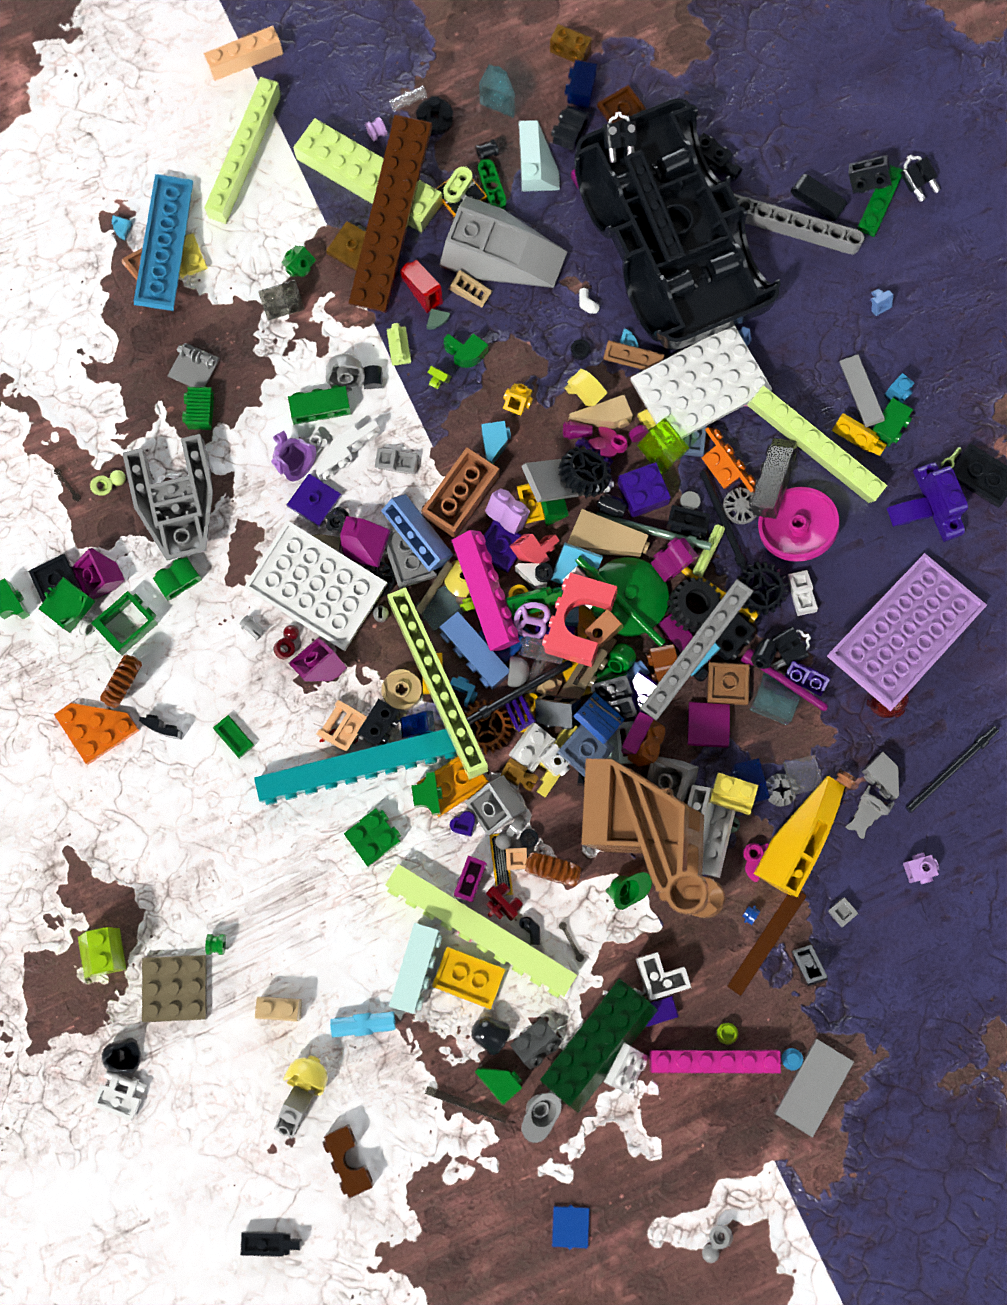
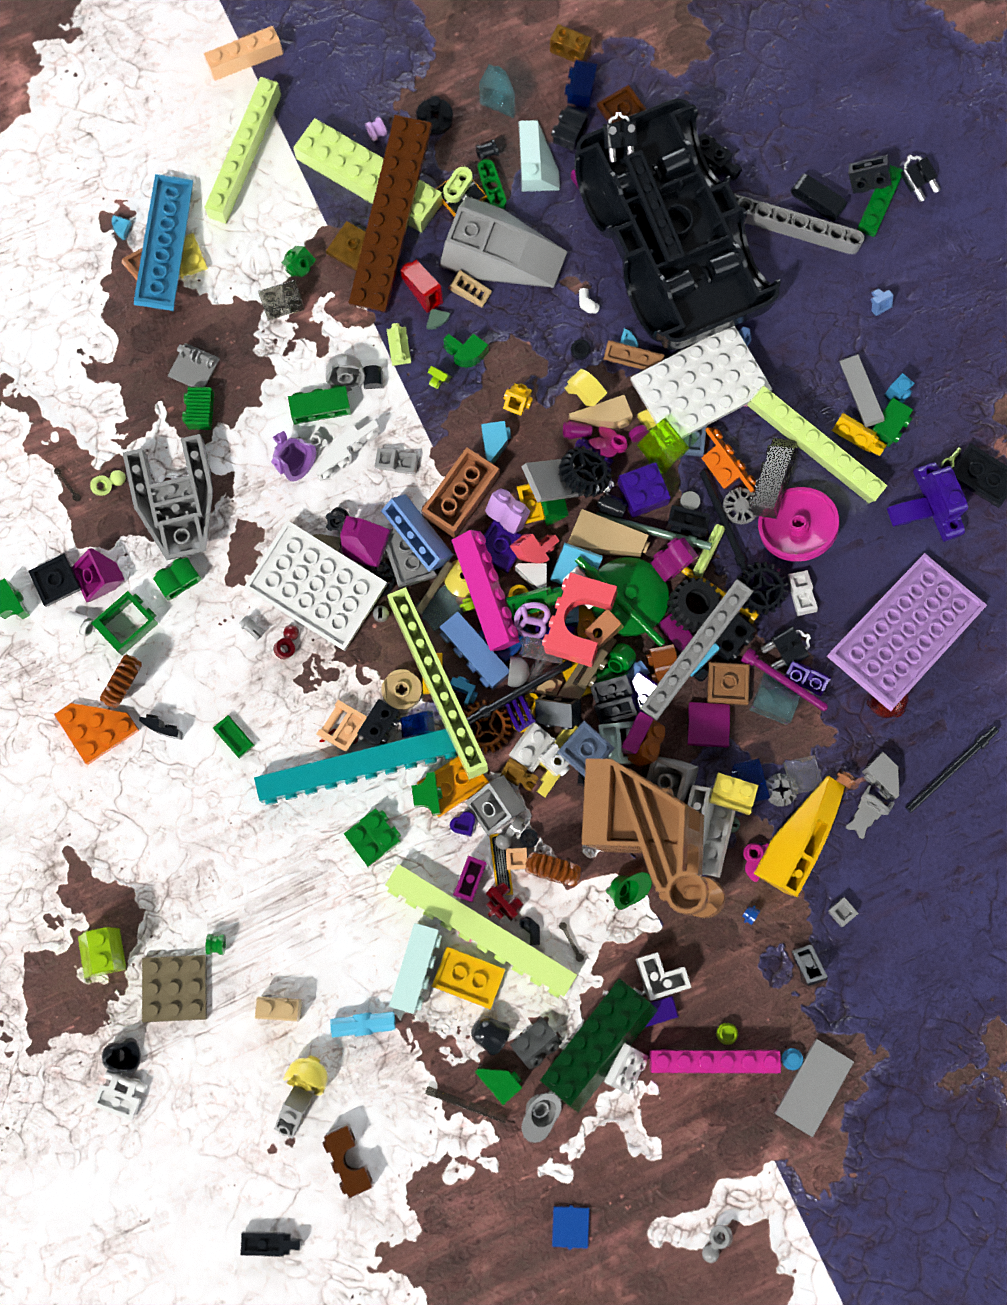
(66, 605): green piece -> none
(314, 500): dark purple plate -> none
(318, 663): magenta slope -> none
(396, 103): clear pin -> none
(543, 566): black bush -> none
(599, 718): blue tile -> none
(764, 654): black brick -> none
(765, 943): reddish brown sticker -> none
(921, 868): lavender brick -> none

